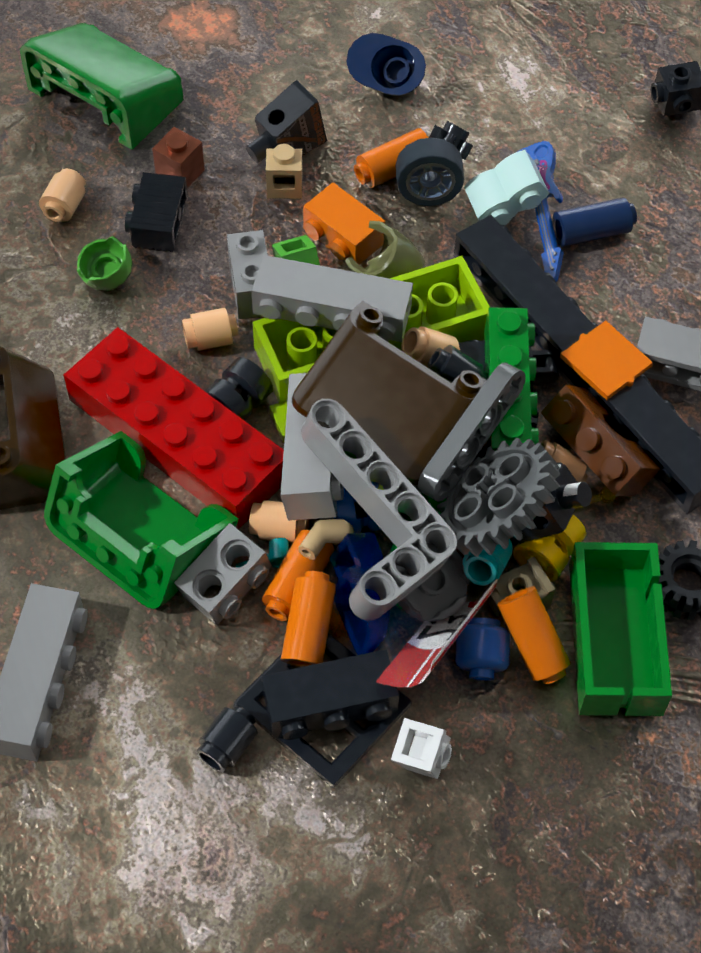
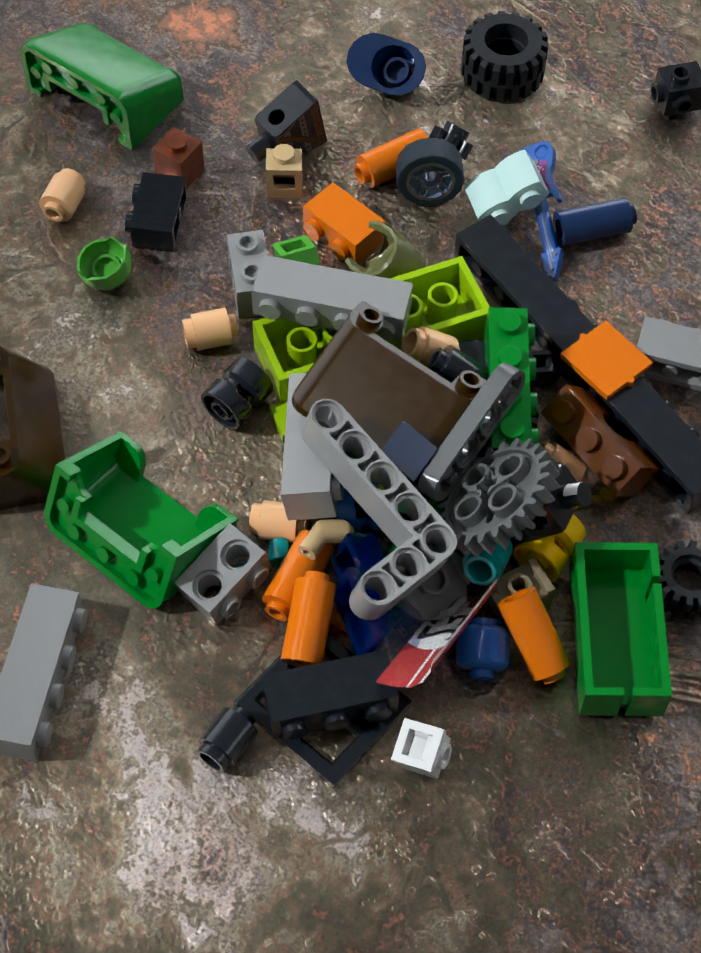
(176, 425): red brick -> none
(409, 451): none -> dark blue slope
(504, 56): none -> black tyre

